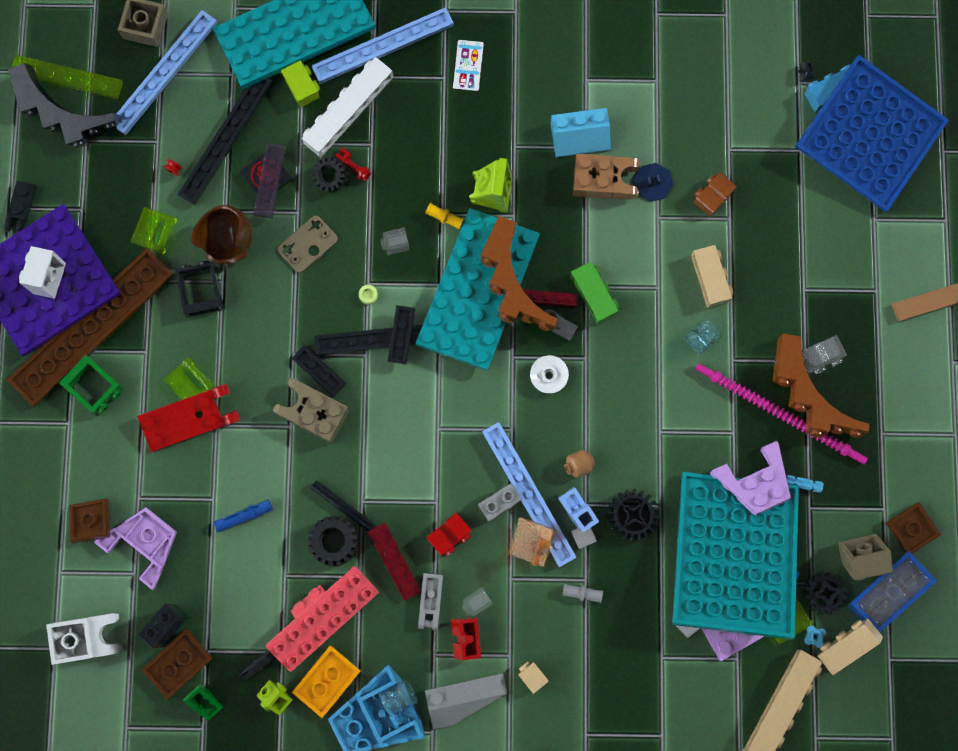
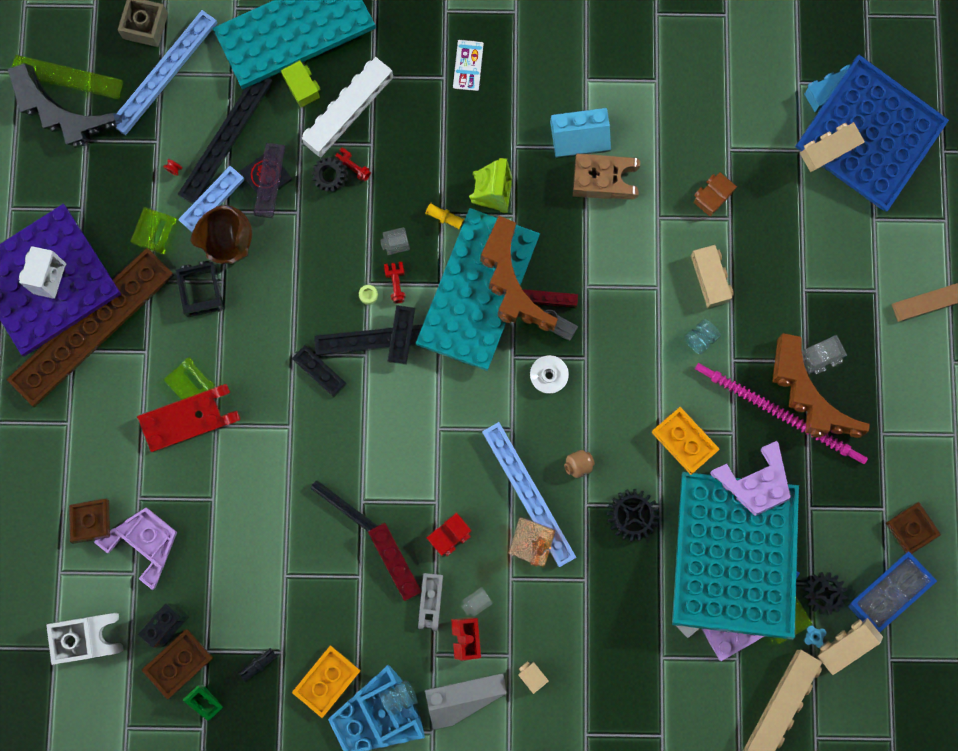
(20, 205): black hinge -> none
(78, 373): green window -> none
(212, 197): none -> light blue plate
(237, 518): blue pin -> none
(274, 697): lime brick -> none
(303, 240): dark tan axle -> none
(309, 407): dark tan brick -> none
(318, 532): black tyre -> none
(320, 617): coral bracket -> none
(382, 45): light blue plate -> none
(398, 296): none -> red hinge
(499, 502): light grey brick -> none
(577, 510): light blue brick -> none
(582, 593): light grey pin -> none
(583, 538): light grey tile -> none
(594, 292): bright green brick -> none
(653, 182): dark blue piece -> none
(685, 440): none -> light orange plate
(805, 484): medium azure axle -> none
(806, 71): black piece -> none
(831, 146): none -> tan brick
(865, 557): dark tan brick -> none

